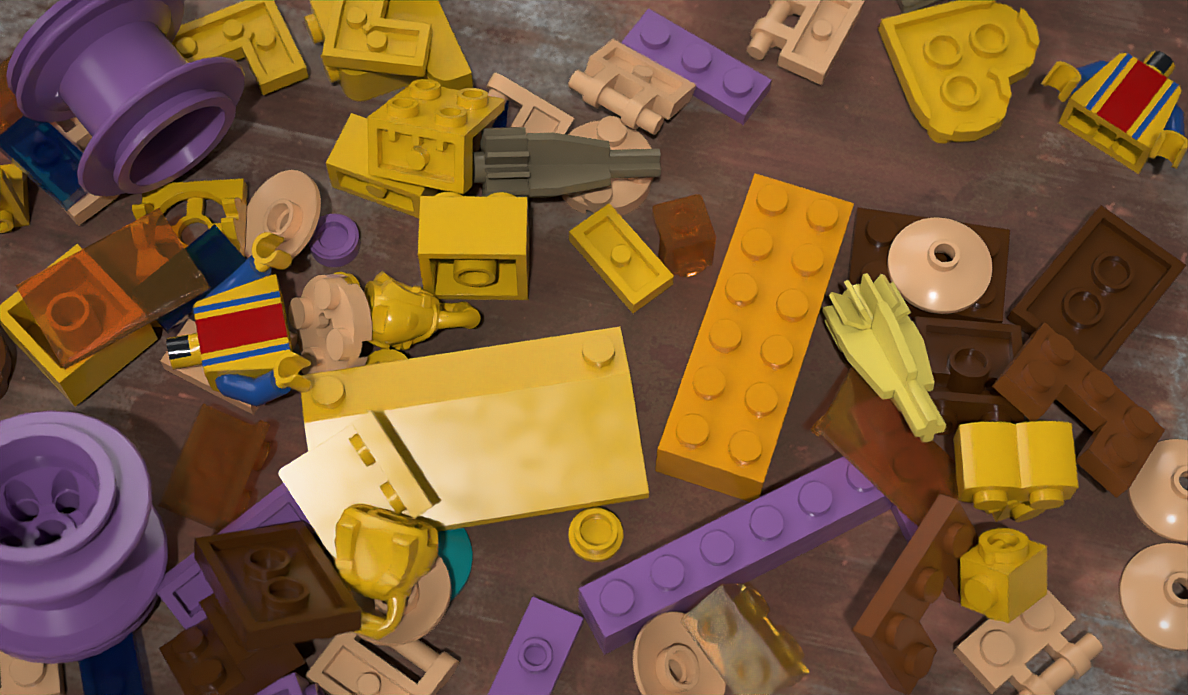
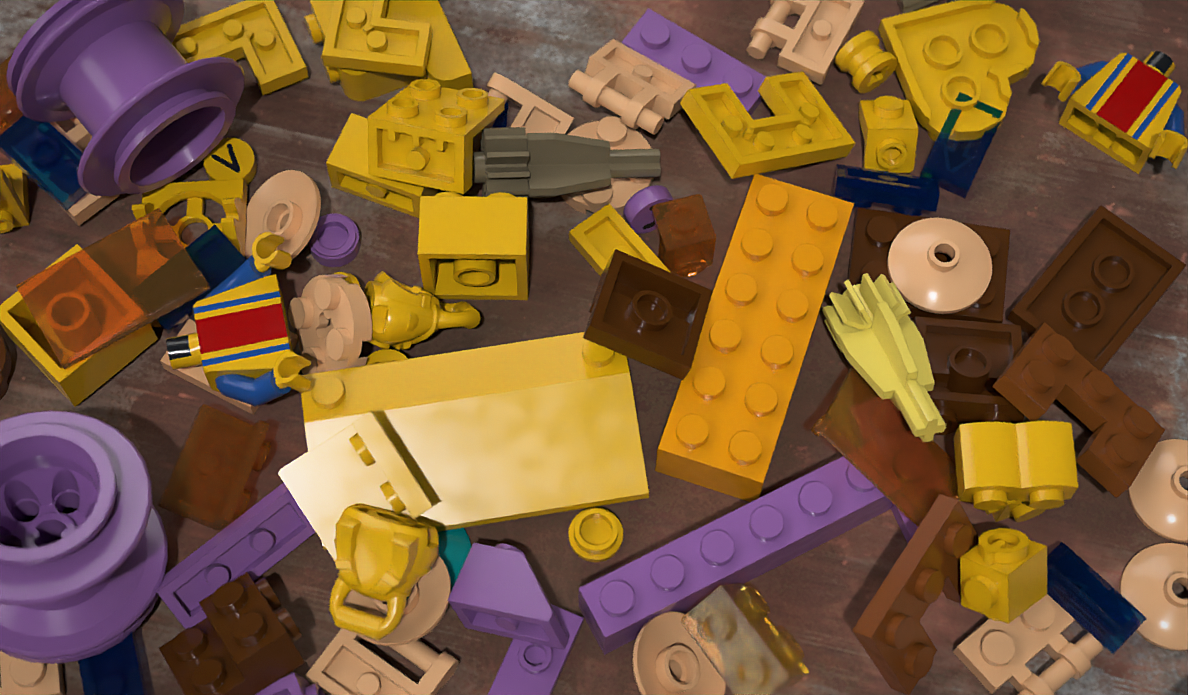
(231, 160): none -> yellow tile
(276, 586): reddish brown plate -> none
(504, 597): none -> medium lavender slope
(639, 207): none -> medium lavender tile
(648, 314): none -> reddish brown plate
(797, 135): none -> yellow plate
(866, 61): none -> yellow wheel
(888, 134): none -> yellow bracket
(905, 192): none -> clear blue plate
(958, 162): none -> clear blue tile
(1090, 599): none -> clear blue tile

